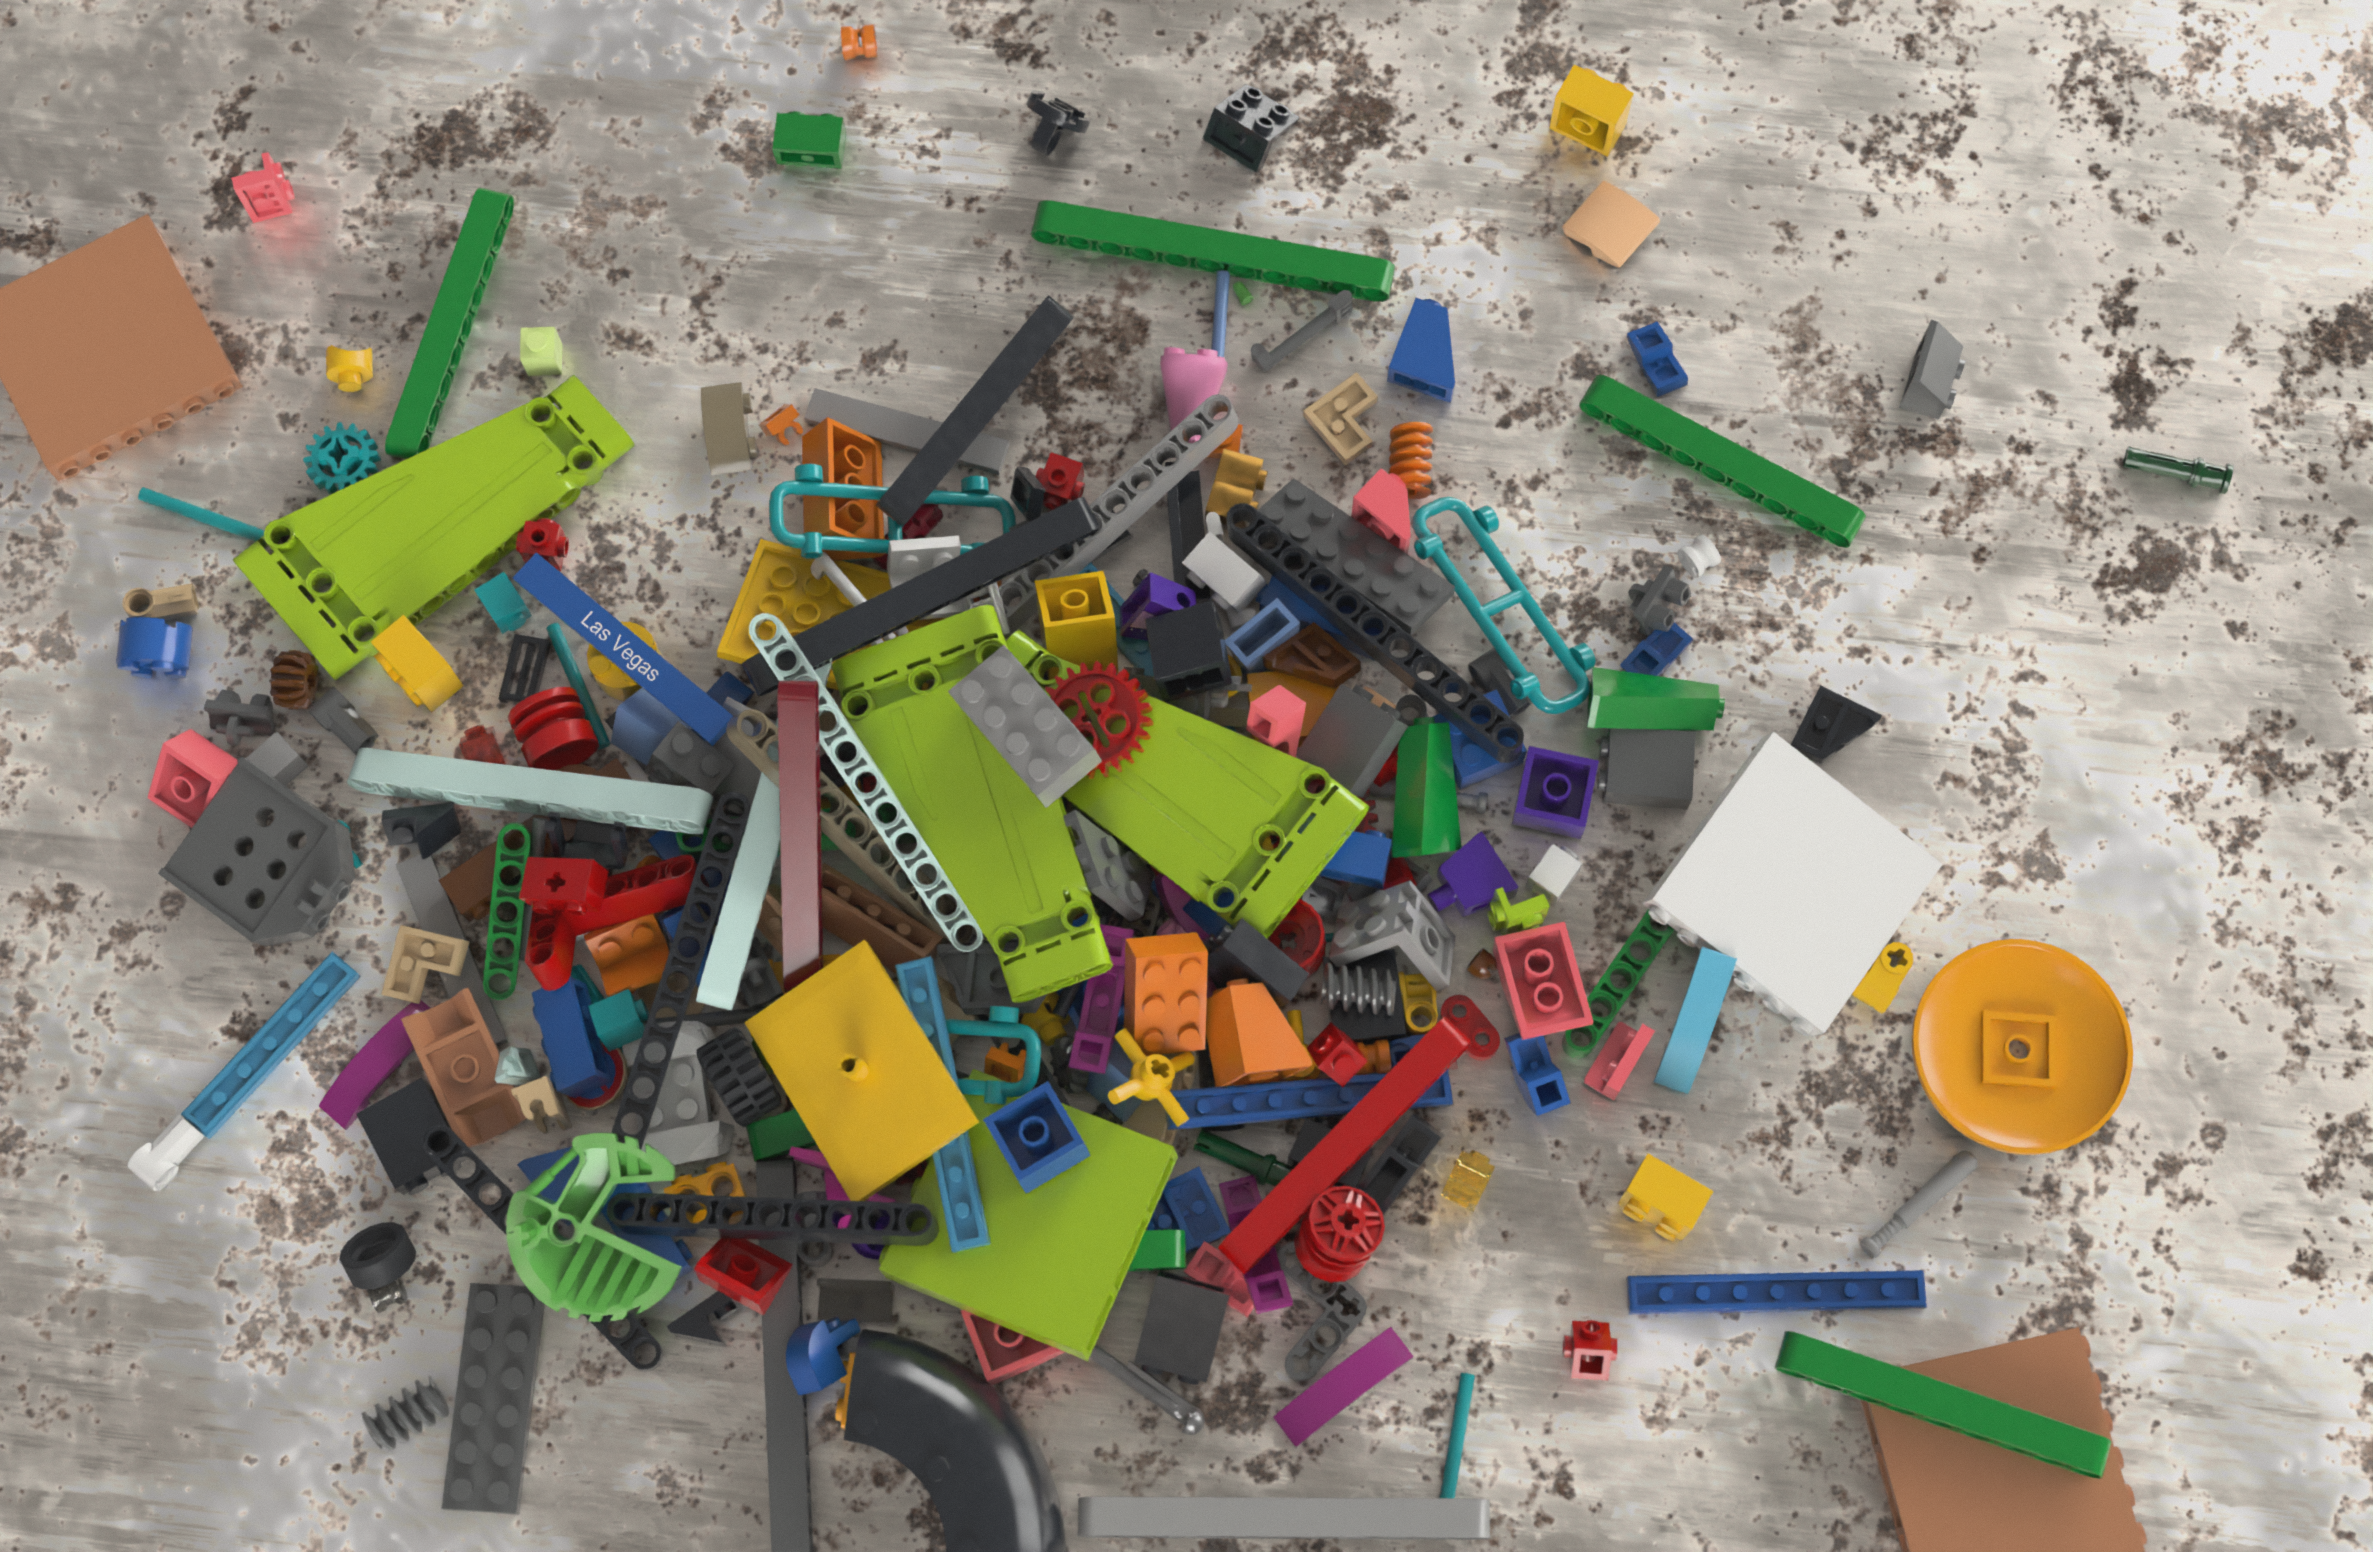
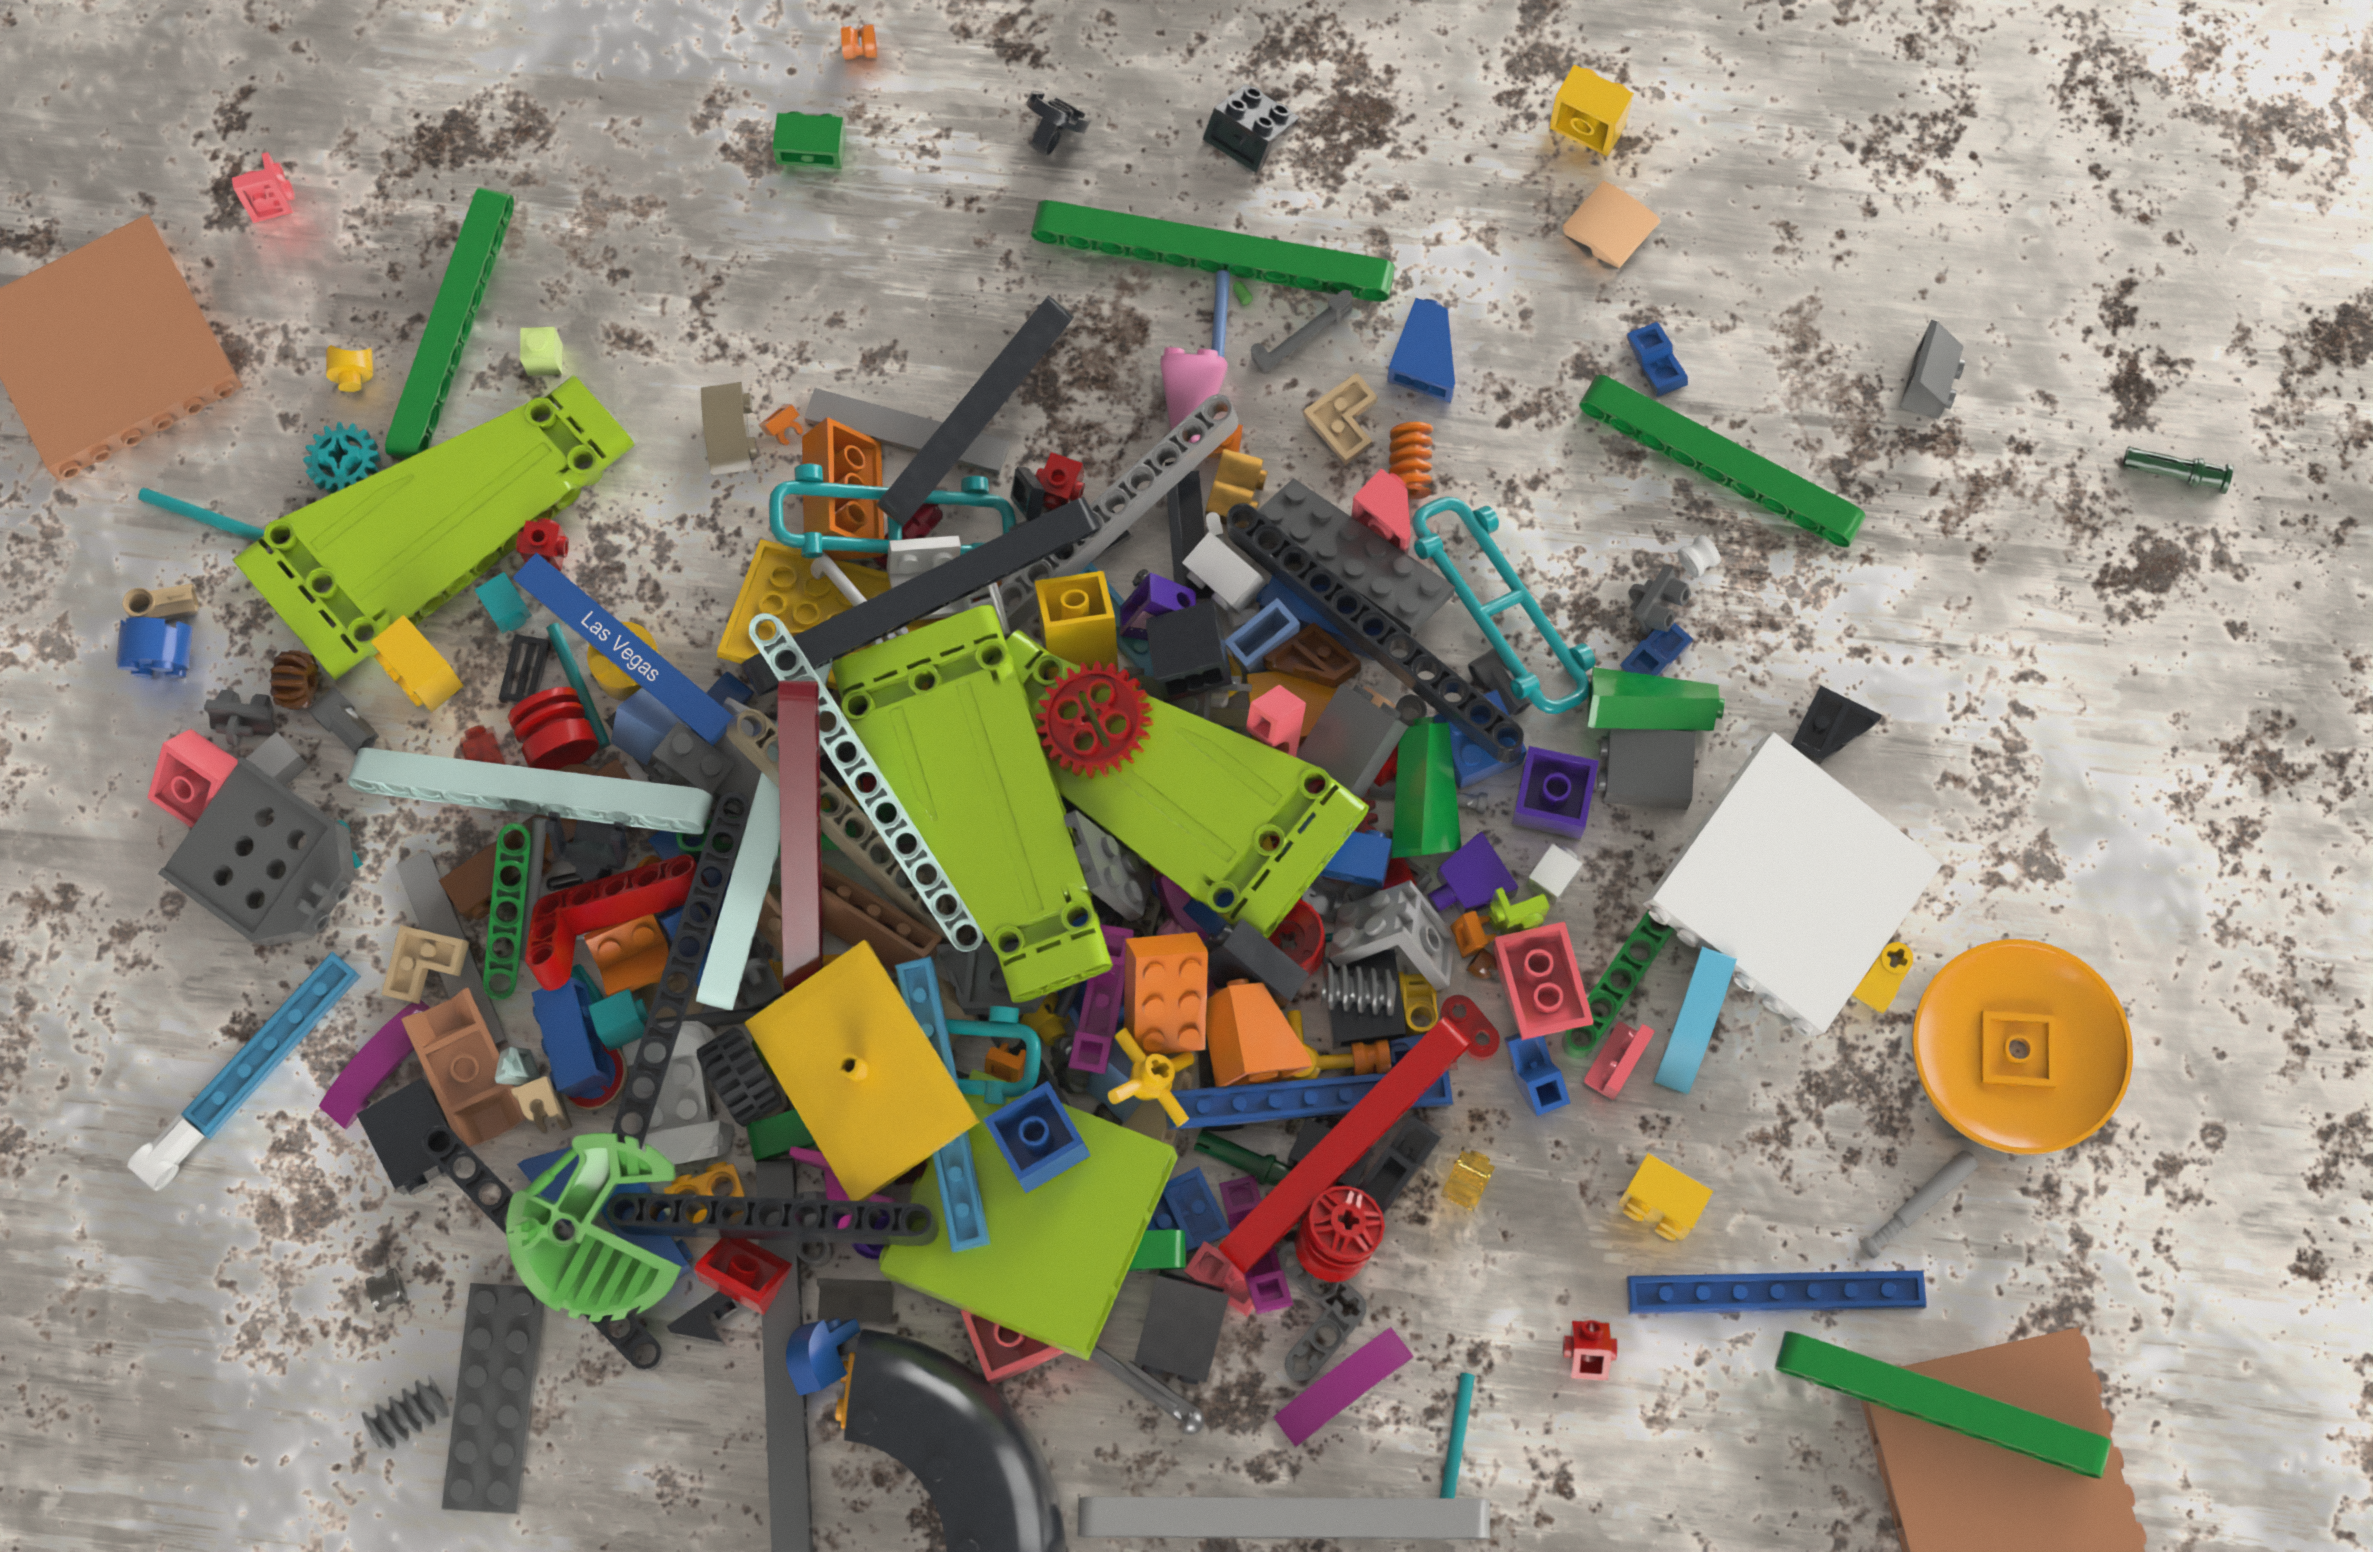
(377, 1272): black tyre -> none
(426, 825): black slope -> none
(563, 885): red brick -> none
(1025, 726): light grey brick -> none
(1336, 1054): red brick -> none
(1470, 934): none -> orange tile

